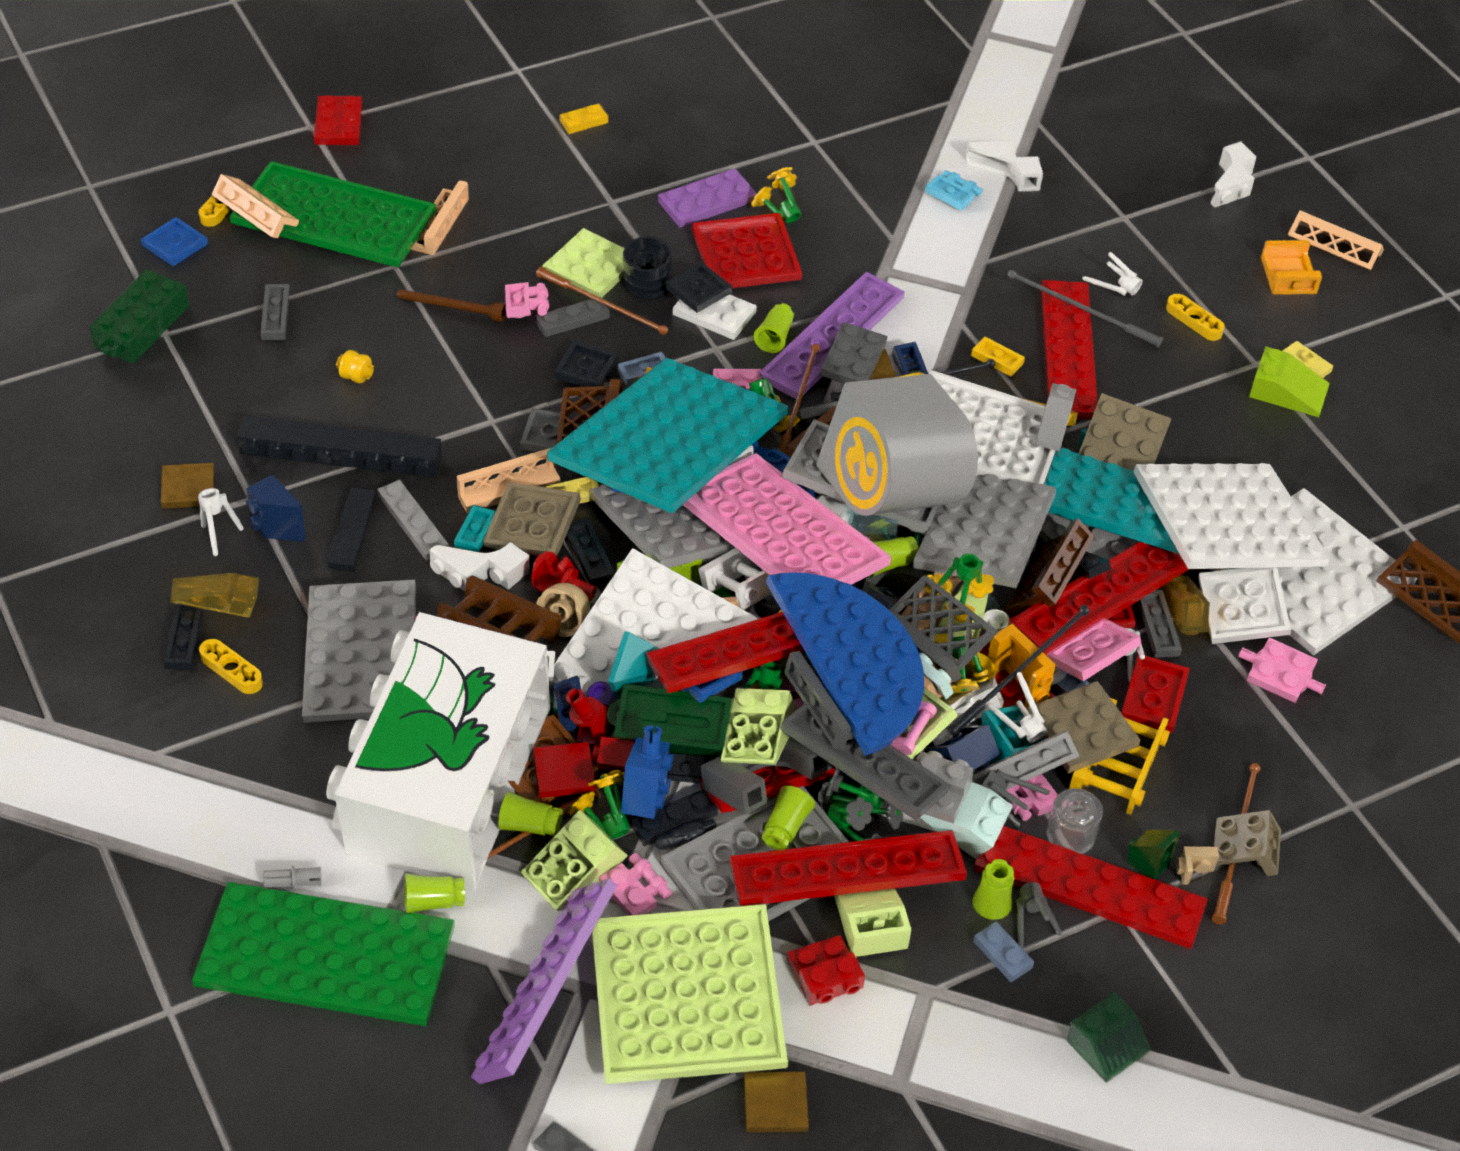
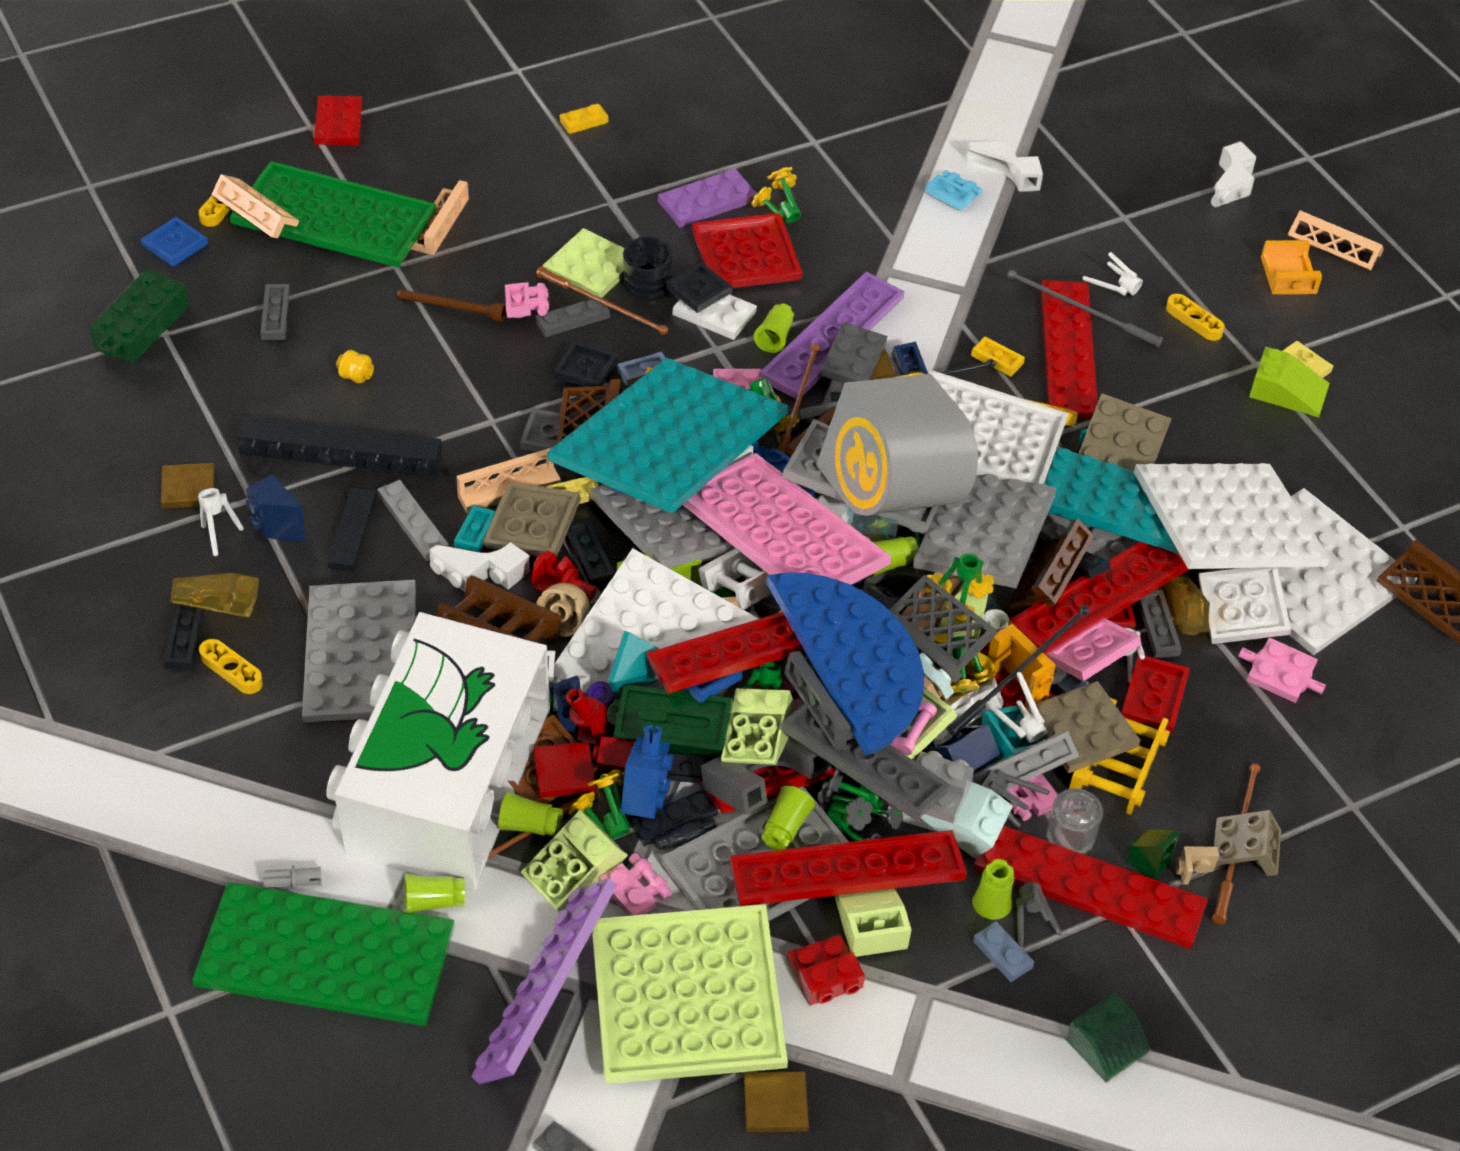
(1055, 416): light grey slope -> none

